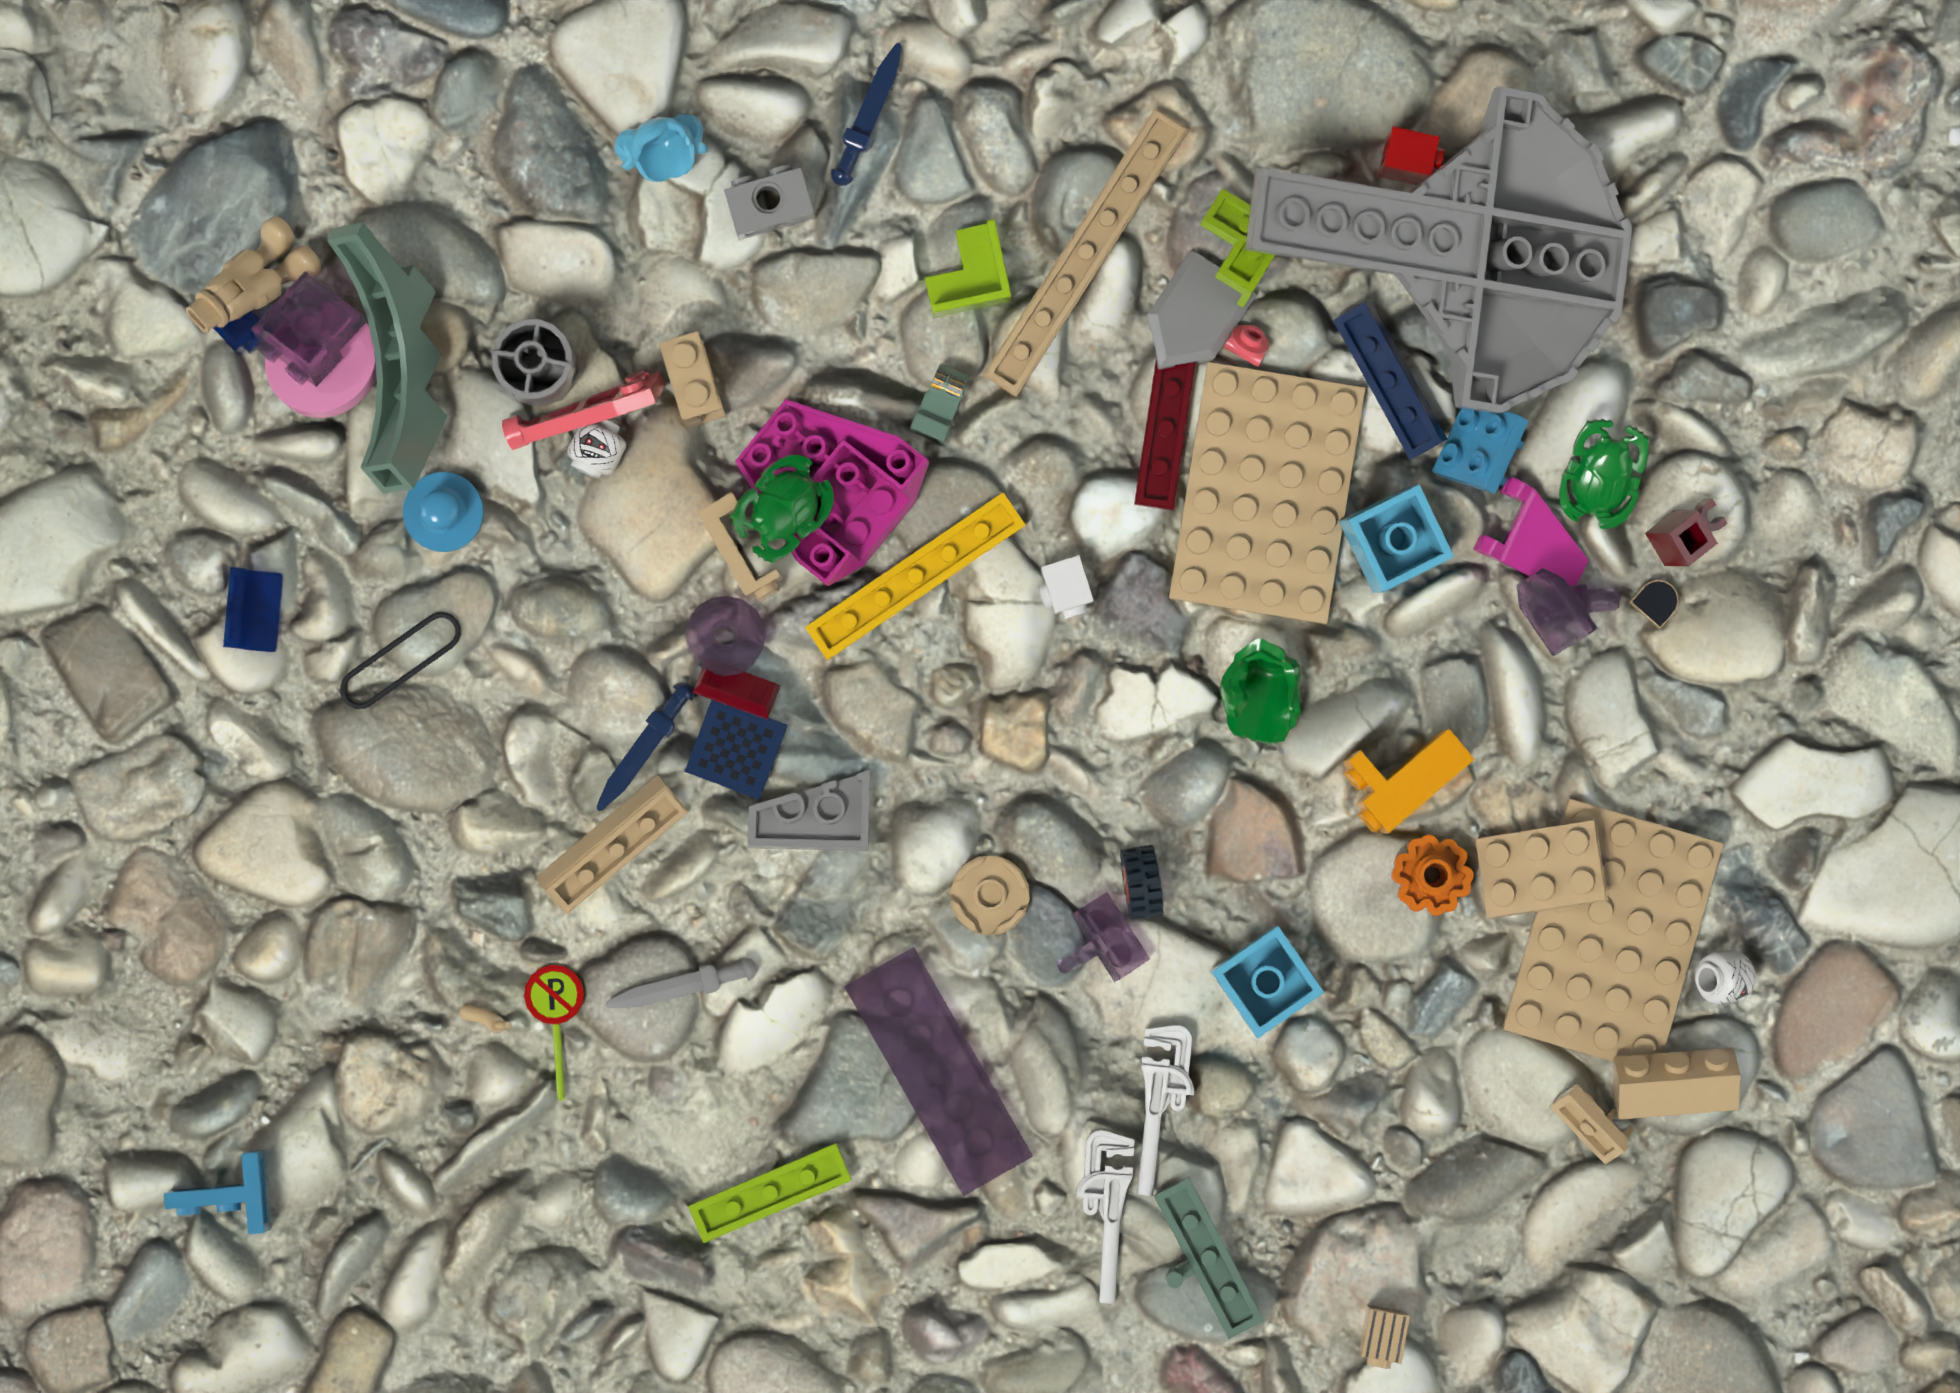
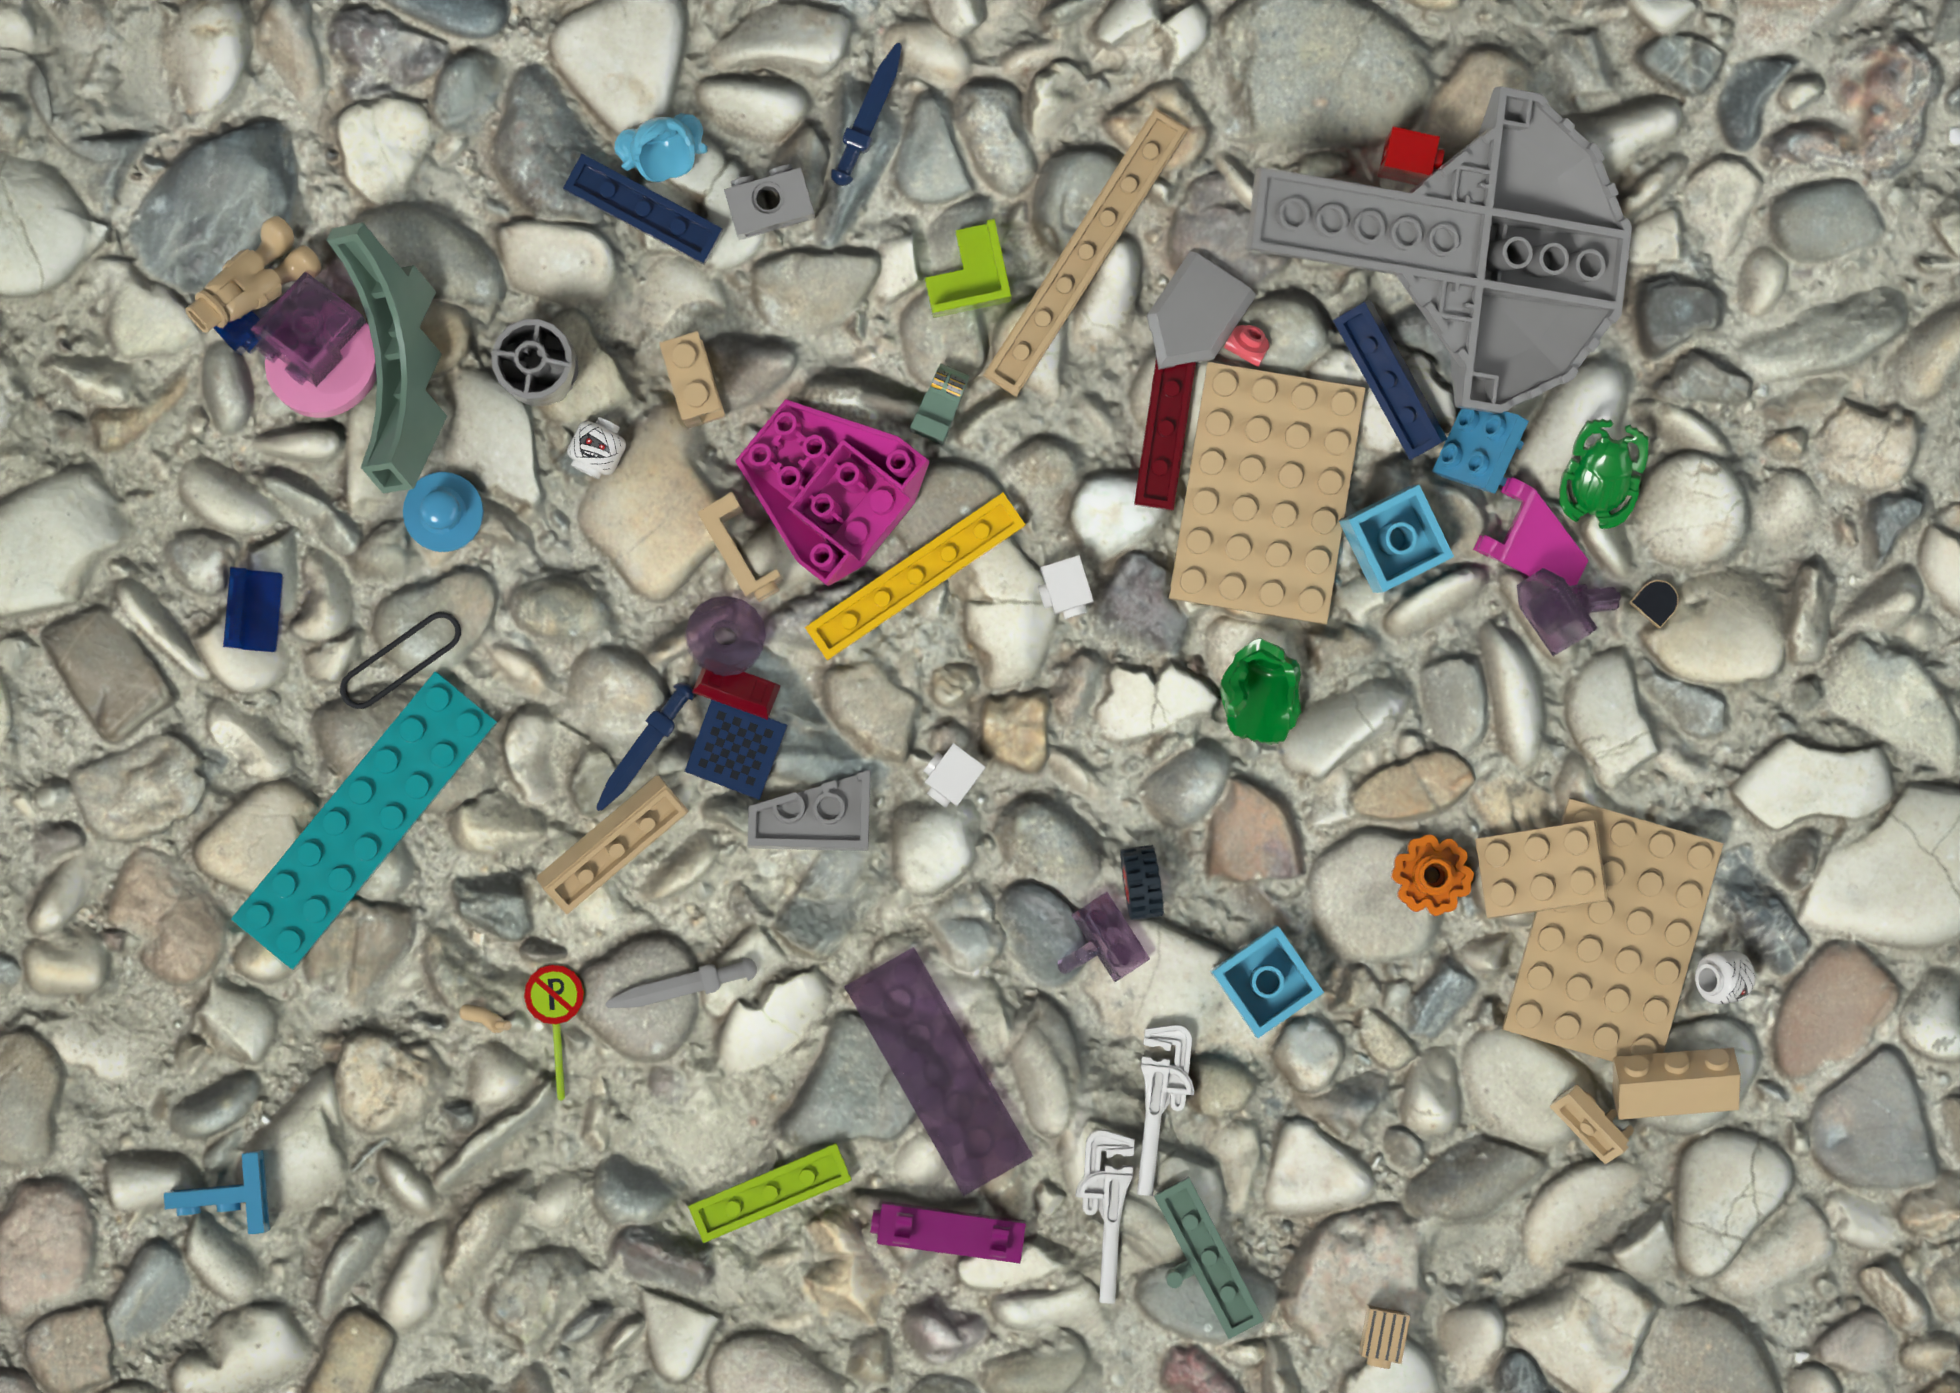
(364, 820): none -> teal plate
(638, 392): coral plate -> none
(643, 209): none -> dark blue plate
(783, 506): green shield -> none
(949, 1231): none -> magenta brick
(952, 775): none -> white brick
(1004, 897): tan tile -> none
(1242, 268): lime panel -> none
(1409, 785): light orange brick -> none
(1685, 534): brick -> none

